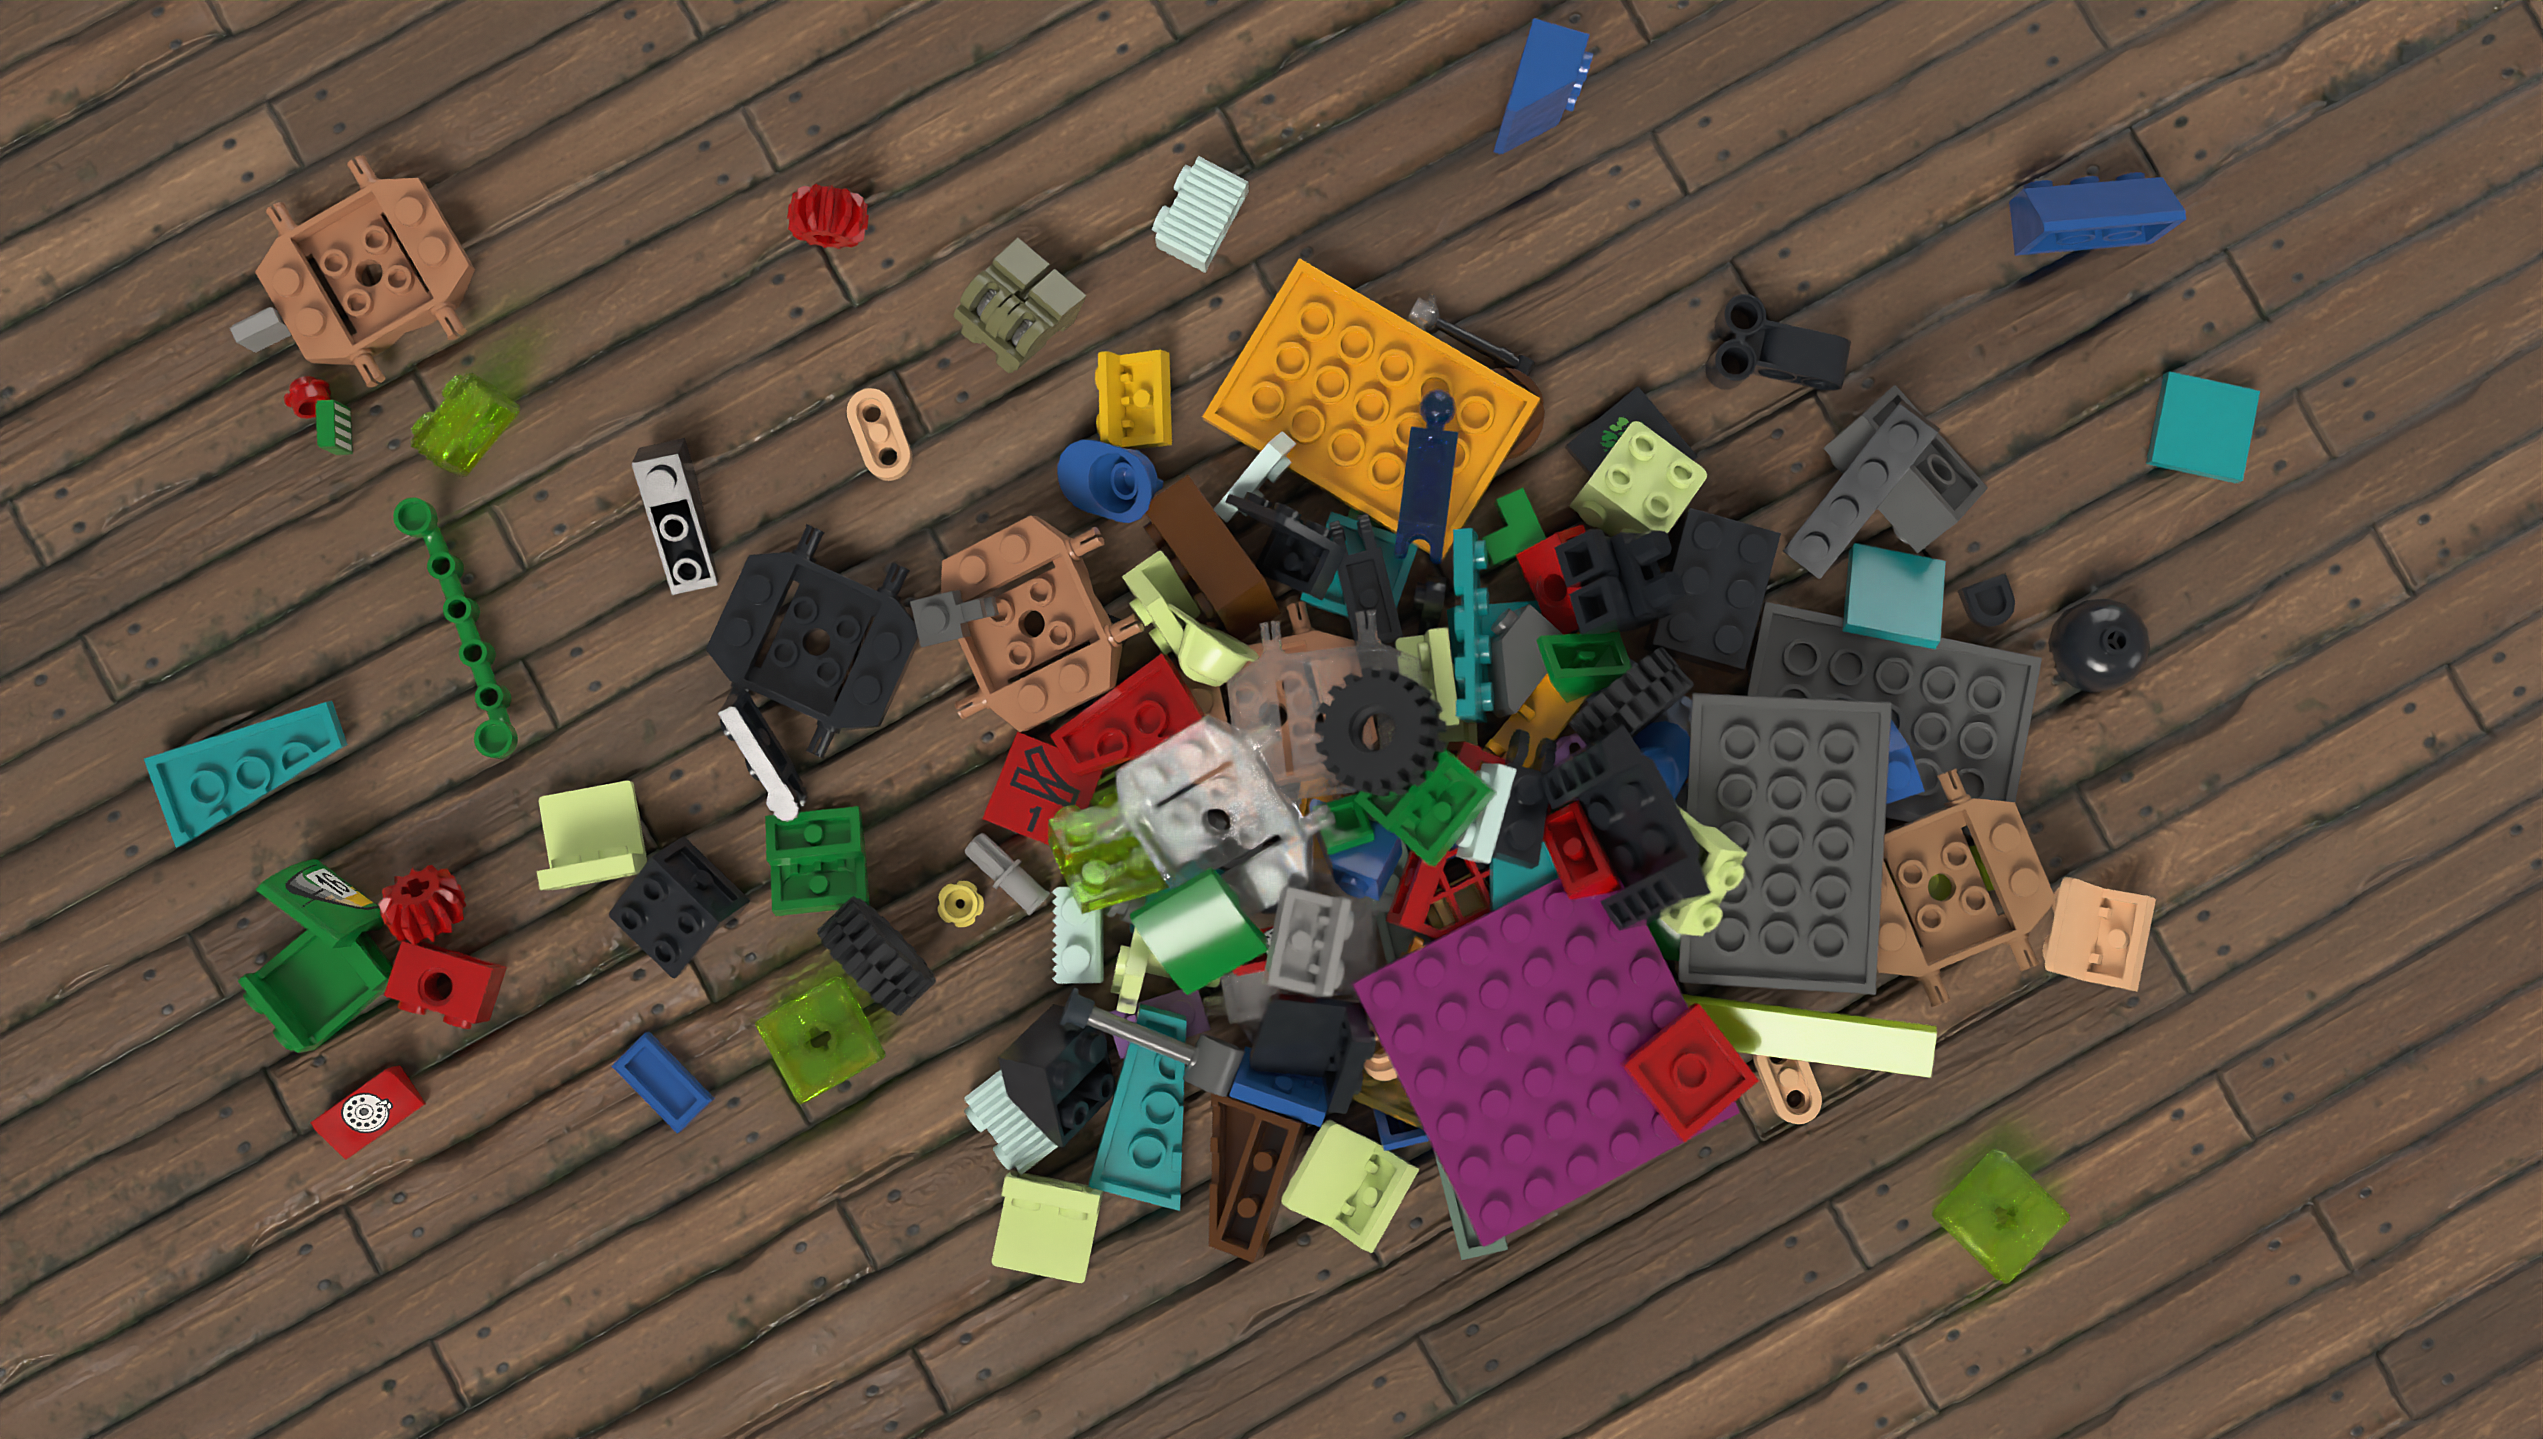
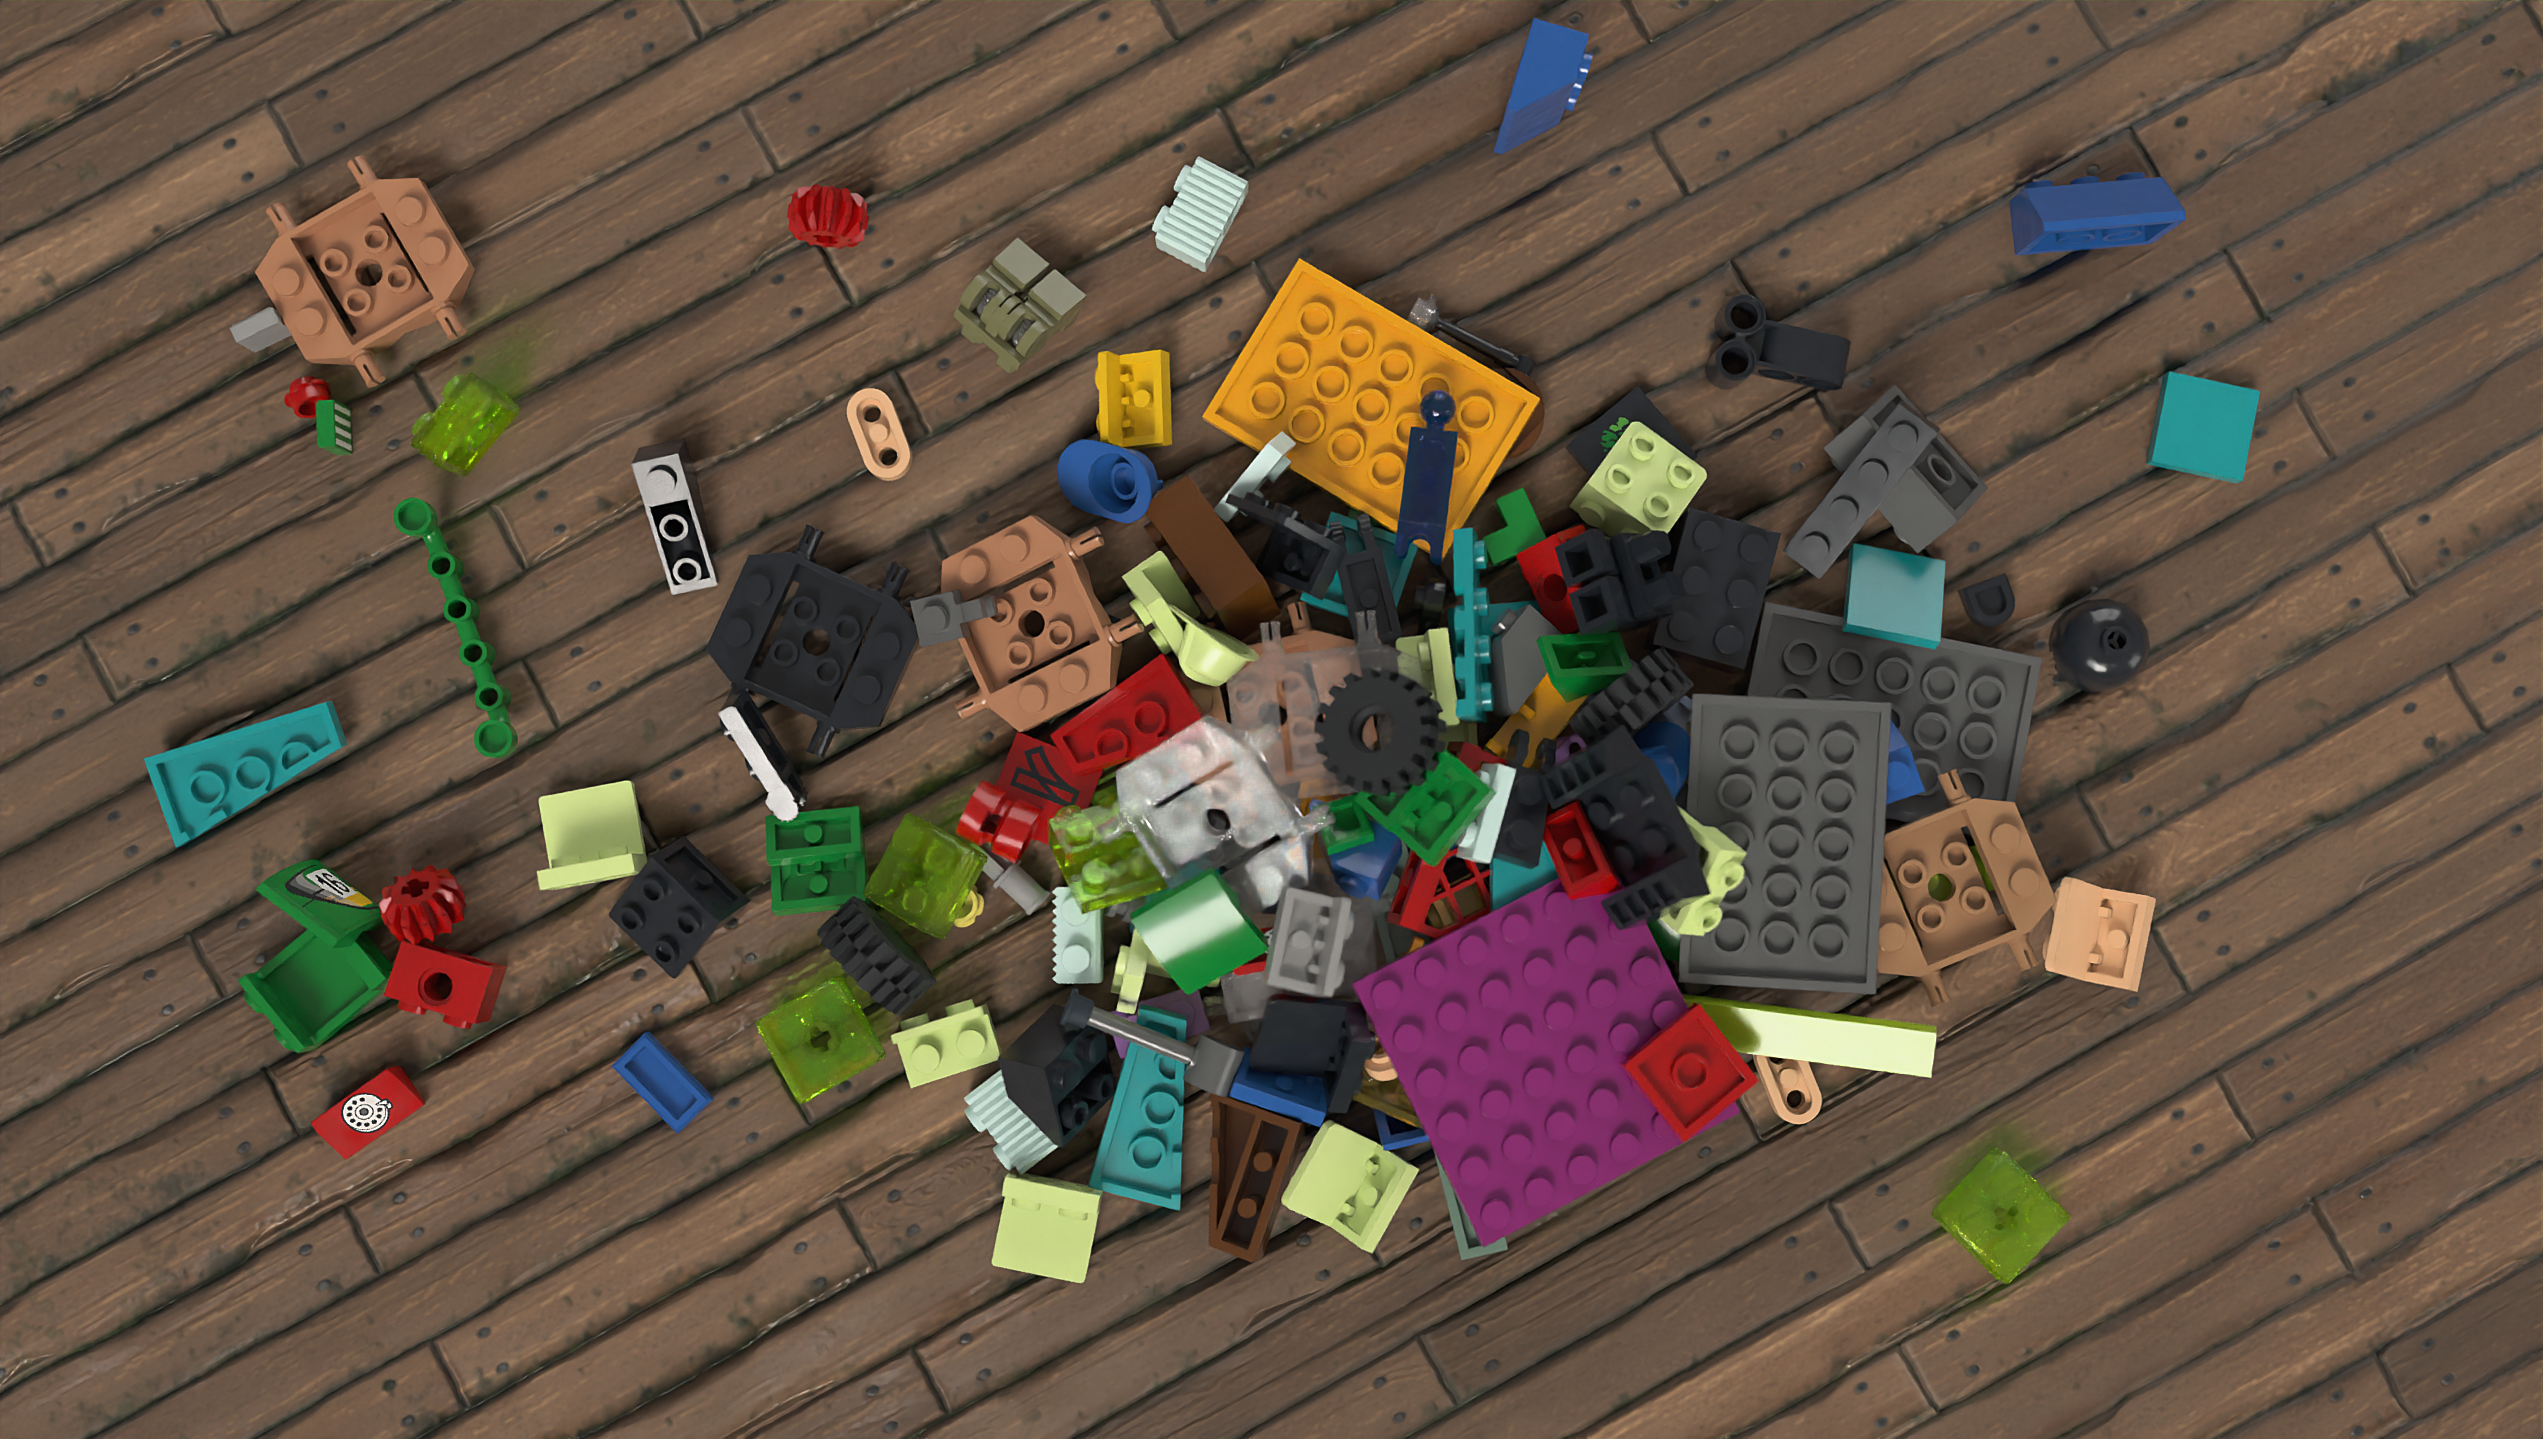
(927, 852): none -> clear neon green brick
(947, 1044): none -> yellowish green bracket
(1014, 829): none -> red wheel

